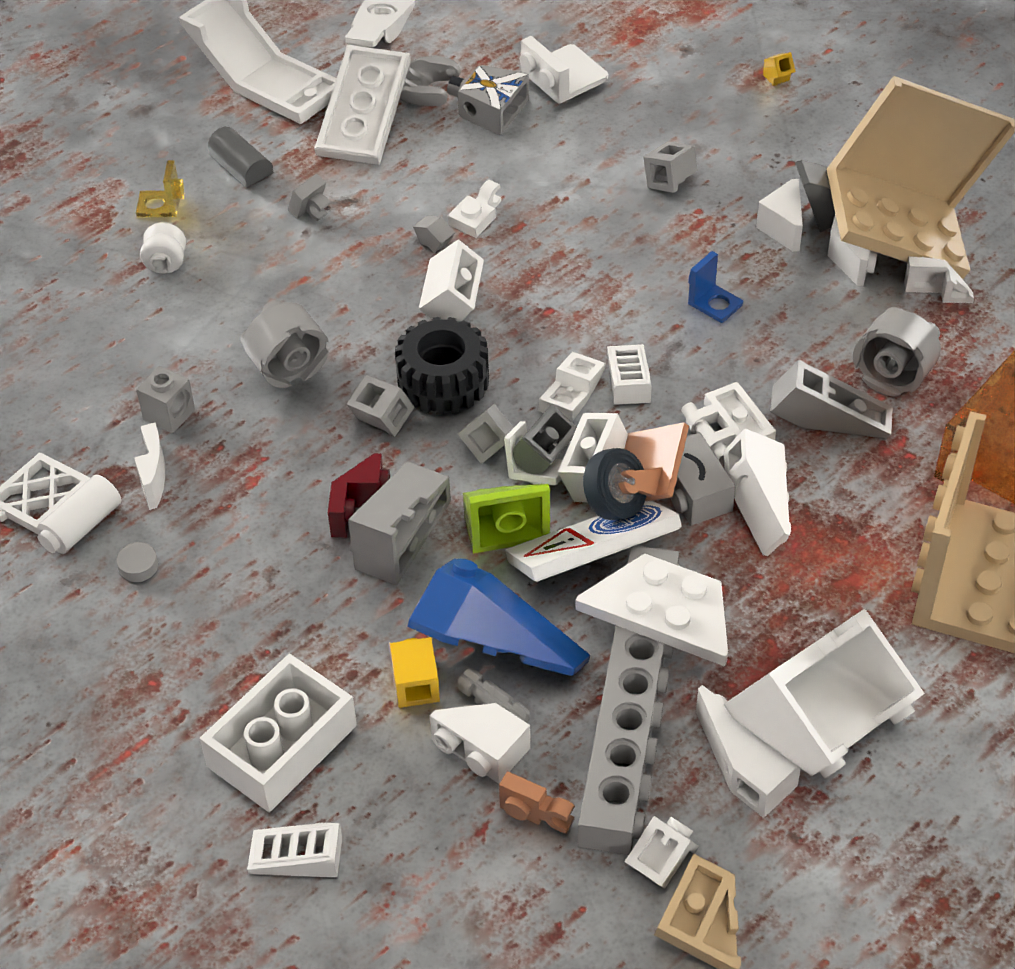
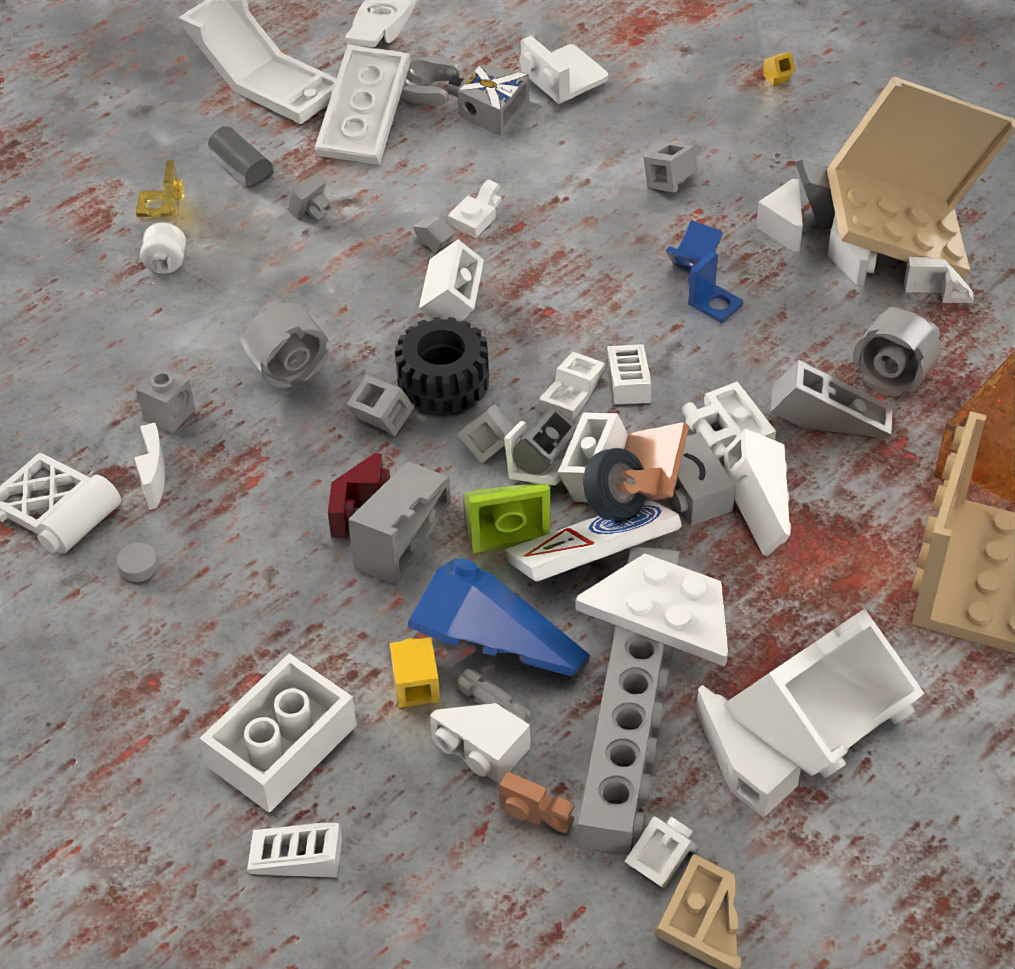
(695, 245): none -> blue bracket

